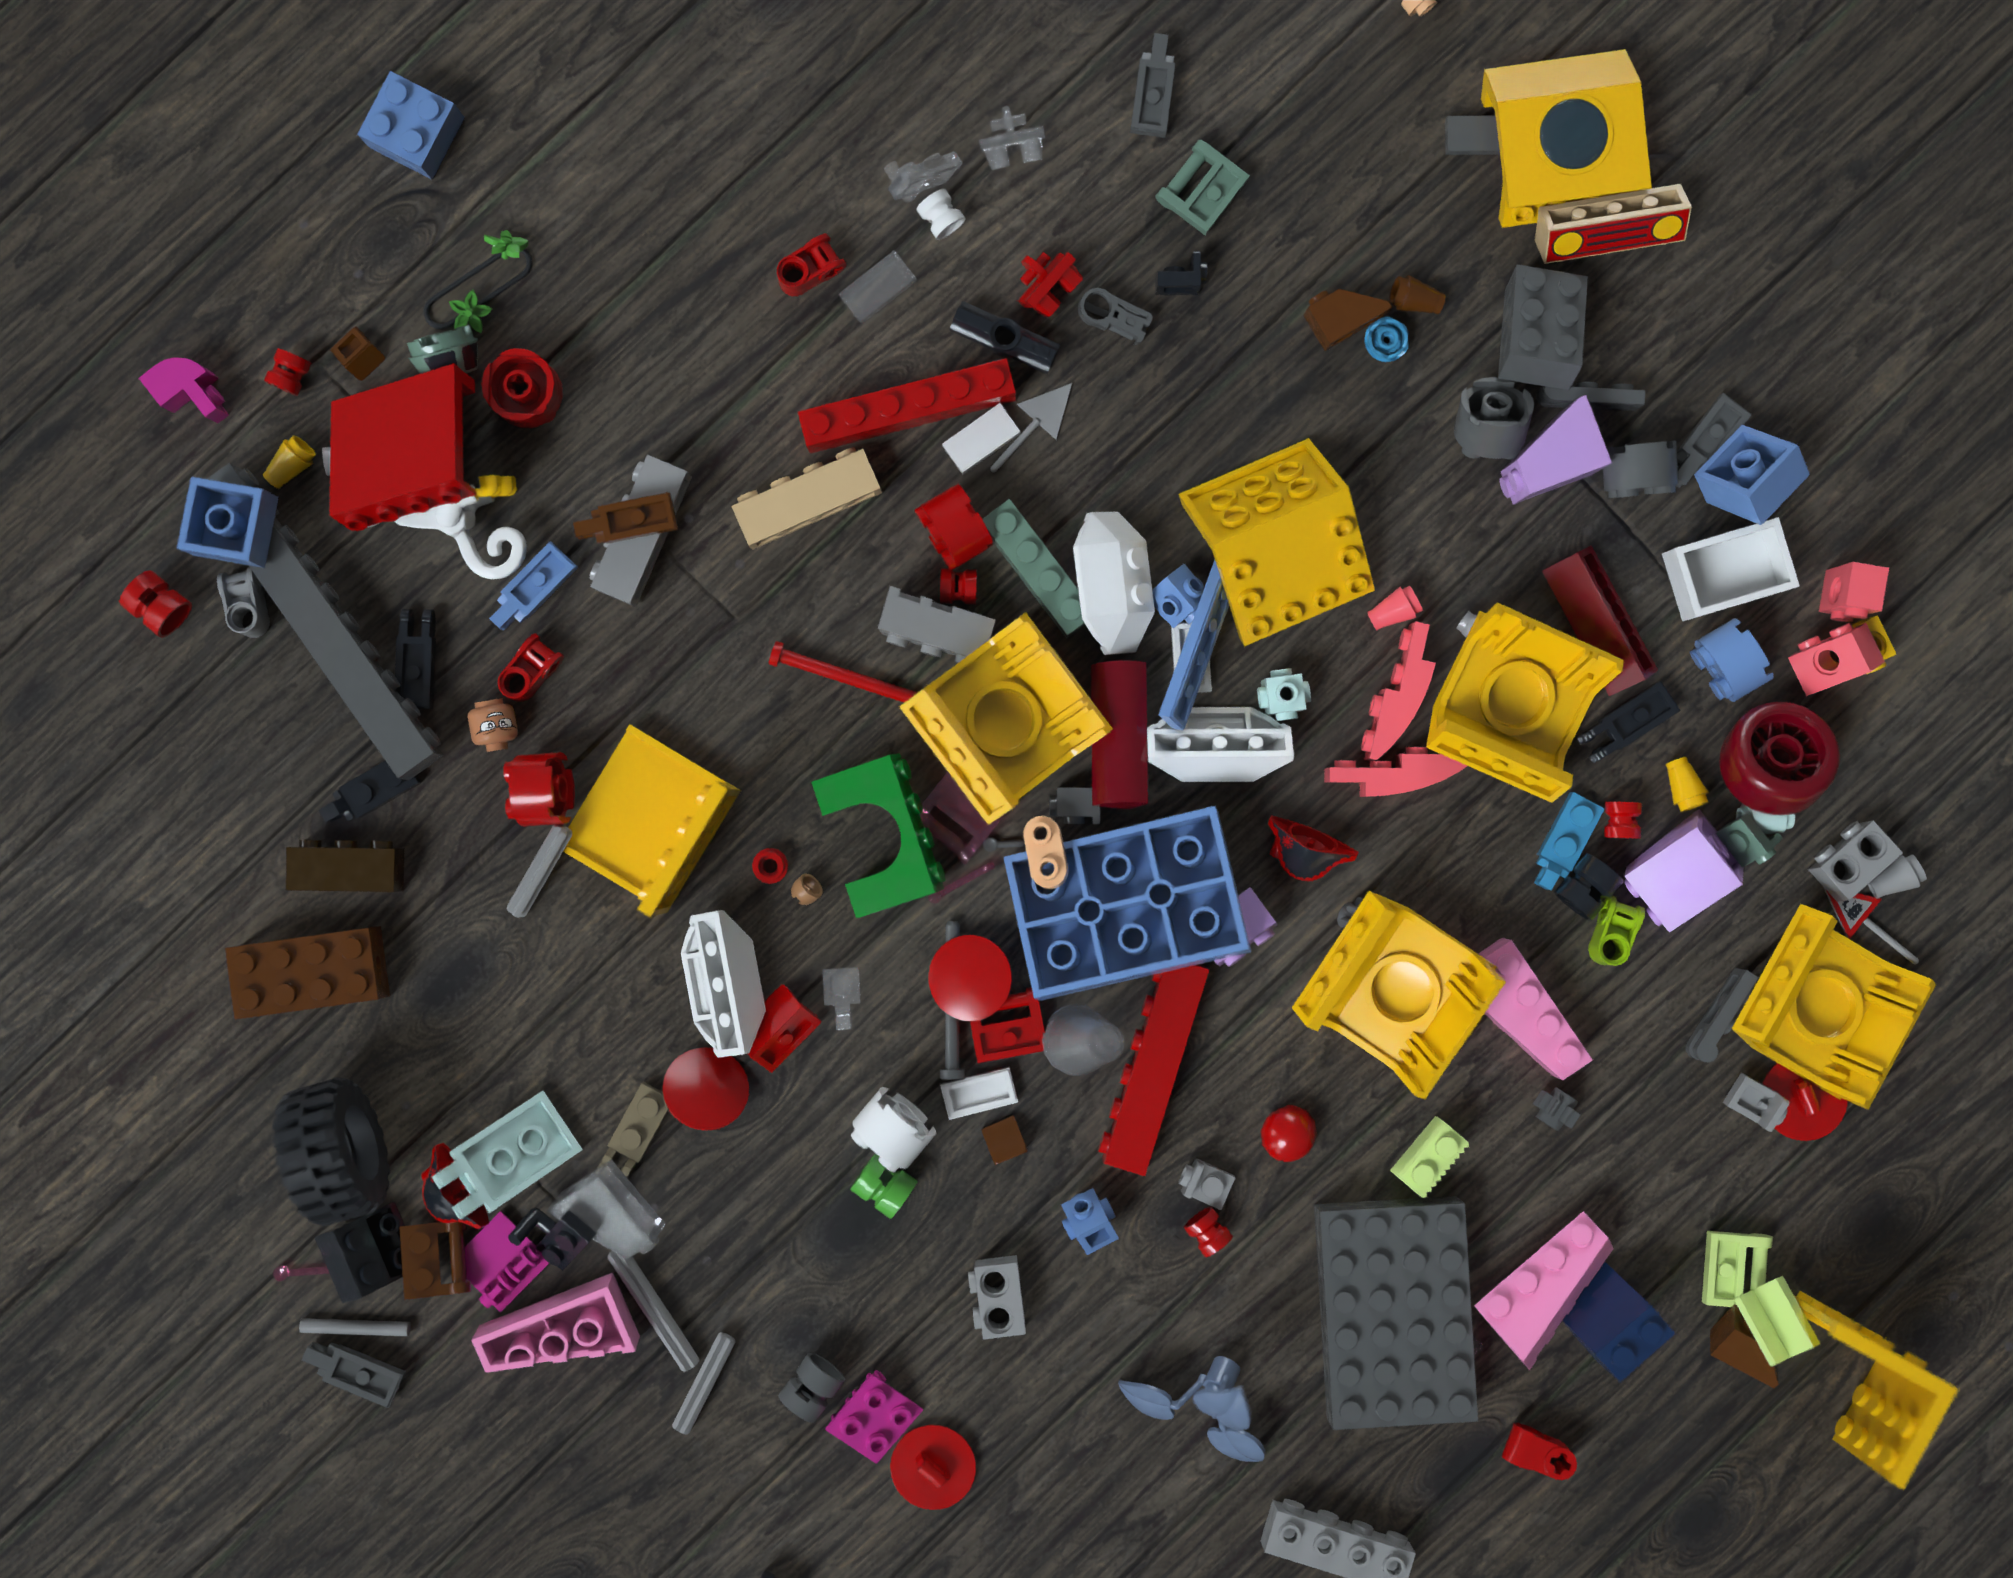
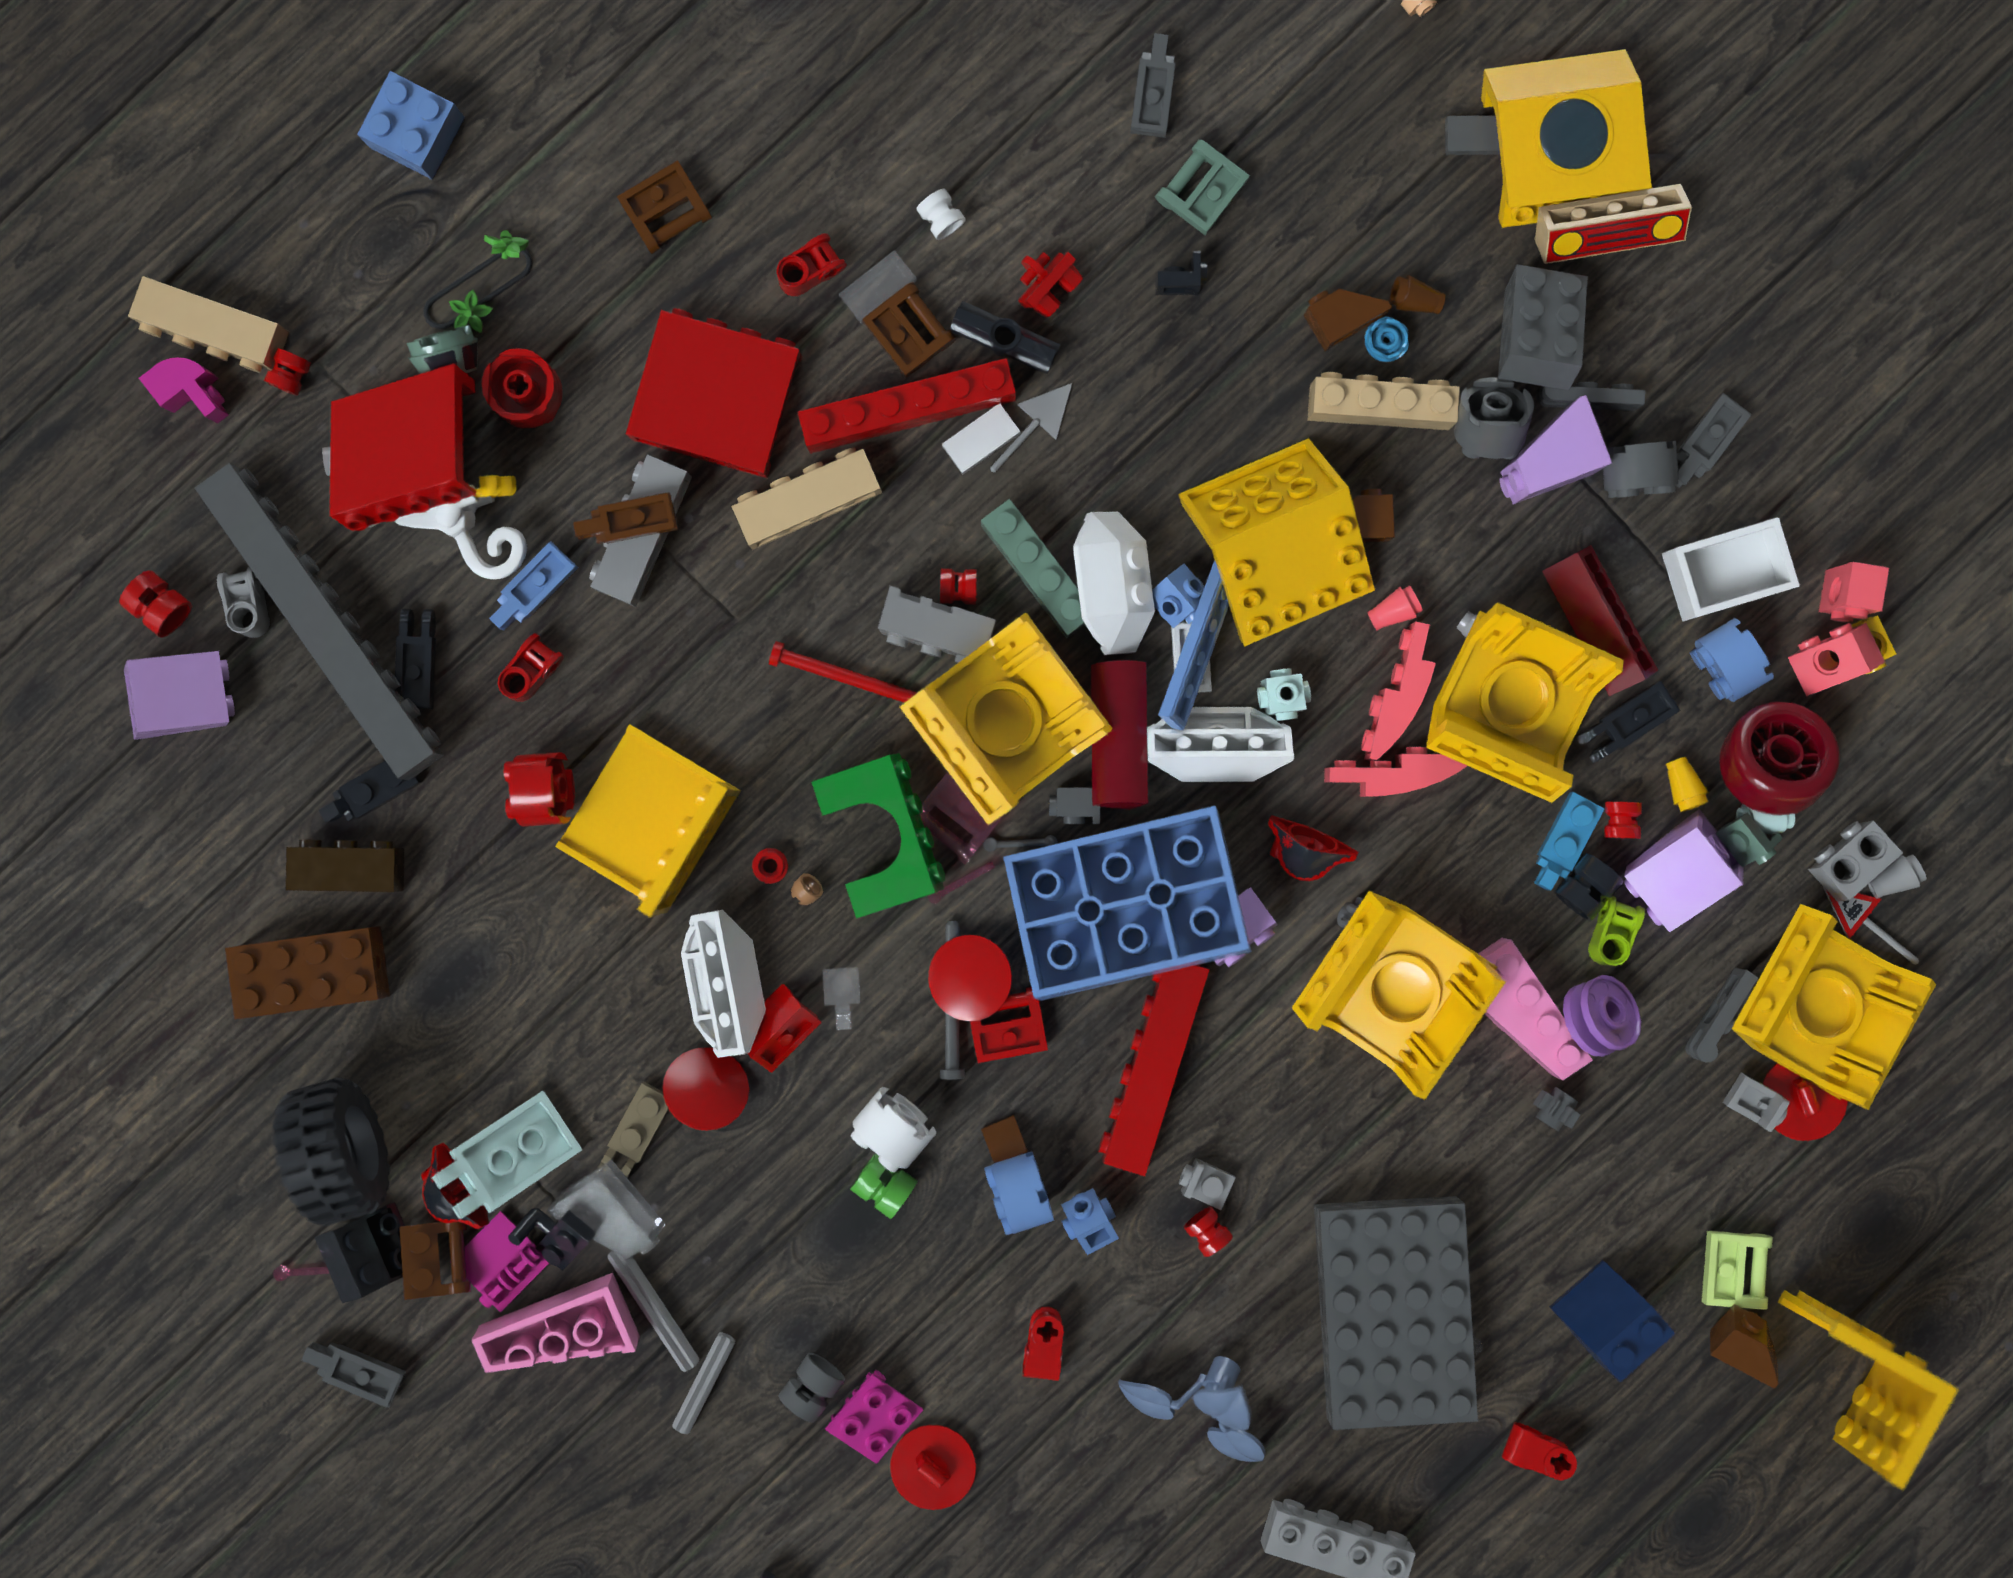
(177, 694): none -> lavender slope
(207, 324): none -> tan brick
(227, 522): medium blue brick -> none
(289, 461): yellow cone -> none
(354, 1327): light grey bar -> none
(357, 354): reddish brown slope -> none
(492, 724): nougat head -> none
(539, 870): light grey axle -> none
(659, 196): none -> reddish brown plate
(713, 392): none -> red panel
(900, 337): none -> reddish brown plate
(914, 178): clear plate -> none
(954, 526): red brick -> none
(979, 1093): white tile -> none
(1005, 1296): light grey brick -> none
(1019, 1193): none -> medium blue brick
(1028, 139): clear hips -> none
(1044, 1349): none -> red piece
(1046, 851): light nougat plate -> none
(1081, 1040): clear cone -> none
(1121, 318): dark grey piece -> none
(1288, 1133): red hair -> none
(1374, 515): none -> reddish brown slope
(1382, 402): none -> tan brick
(1429, 1156): yellowish green brick -> none
(1545, 1288): bright pink wedge -> none
(1602, 1016): none -> medium lavender wheel
(1752, 474): medium blue brick -> none
(1776, 1321): yellowish green panel -> none

